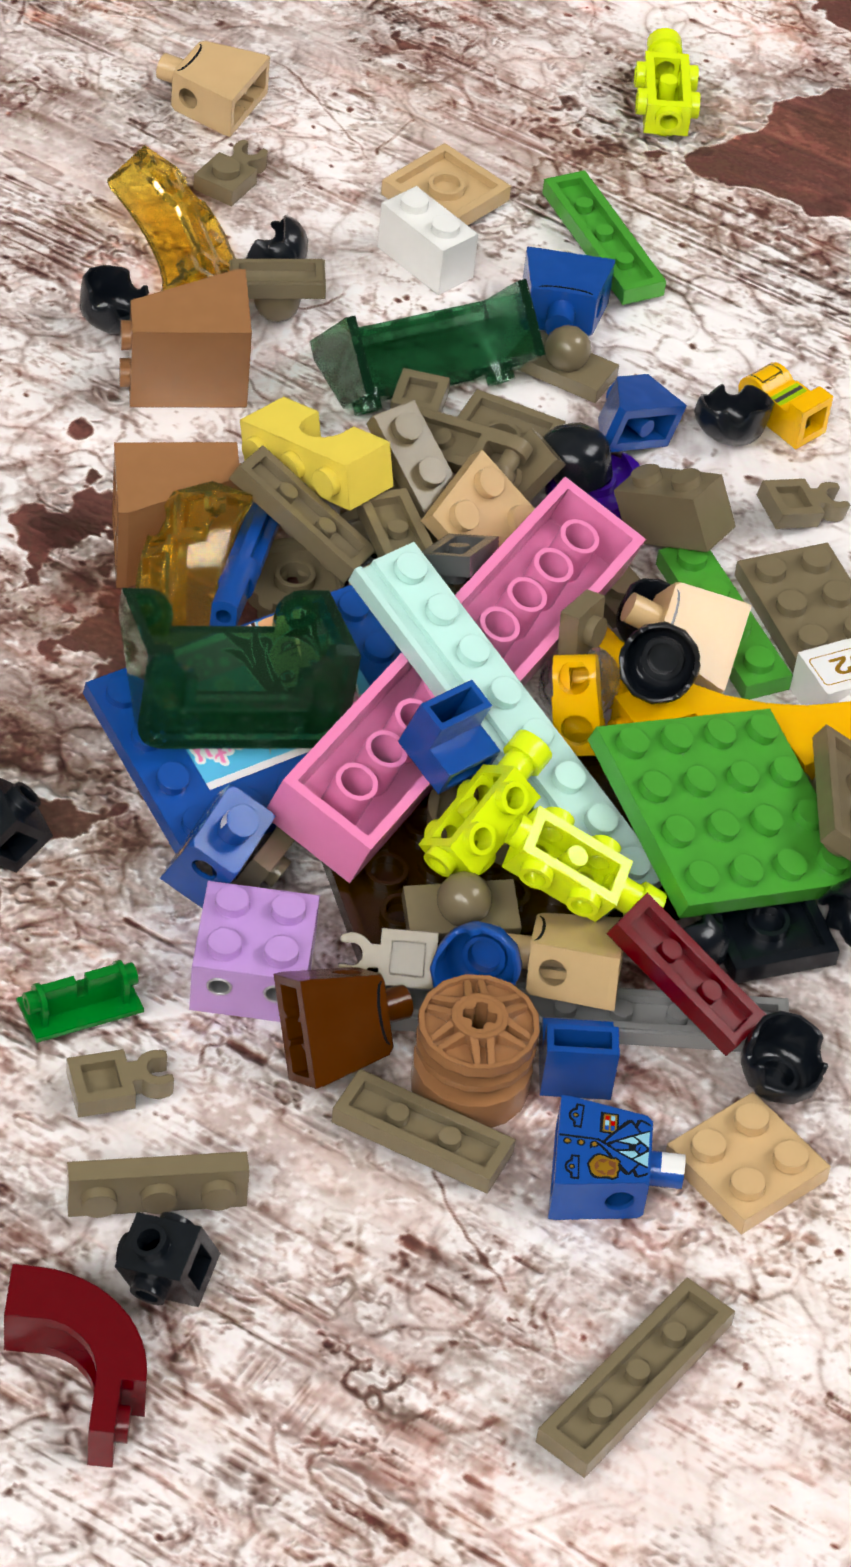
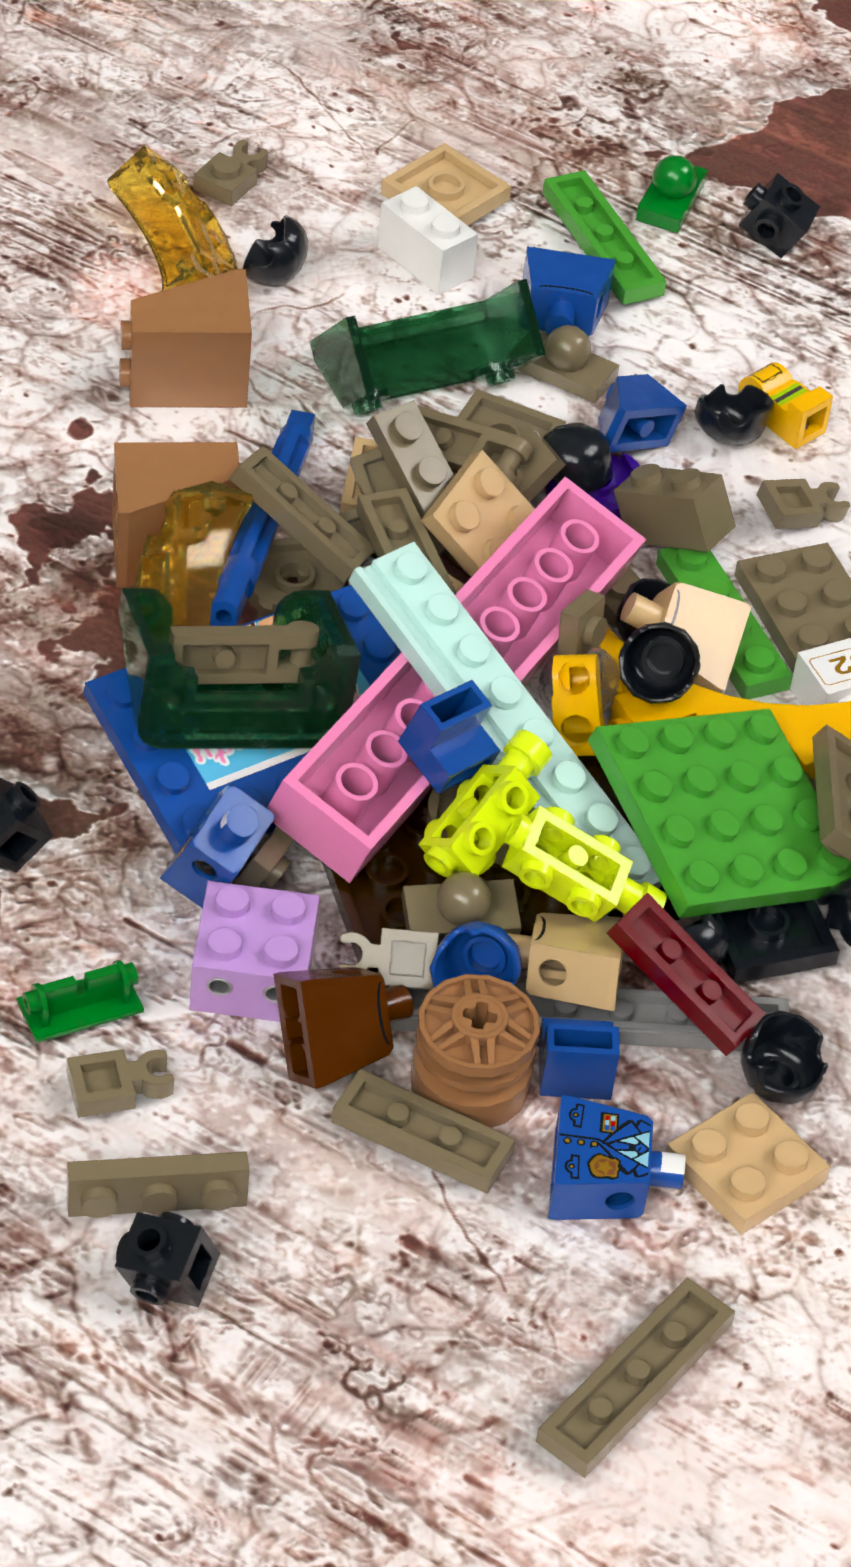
(86, 1327): dark red arch -> none
(107, 297): black hair -> none
(216, 84): tan torso -> none
(245, 652): none -> dark tan plate
(282, 283): dark tan tile -> none
(337, 468): light yellow arch -> none
(424, 388): dark tan plate -> none
(460, 555): dark grey plate -> none
(666, 86): neon yellow brick -> none
(671, 193): none -> green tile
(778, 214): none -> black brick

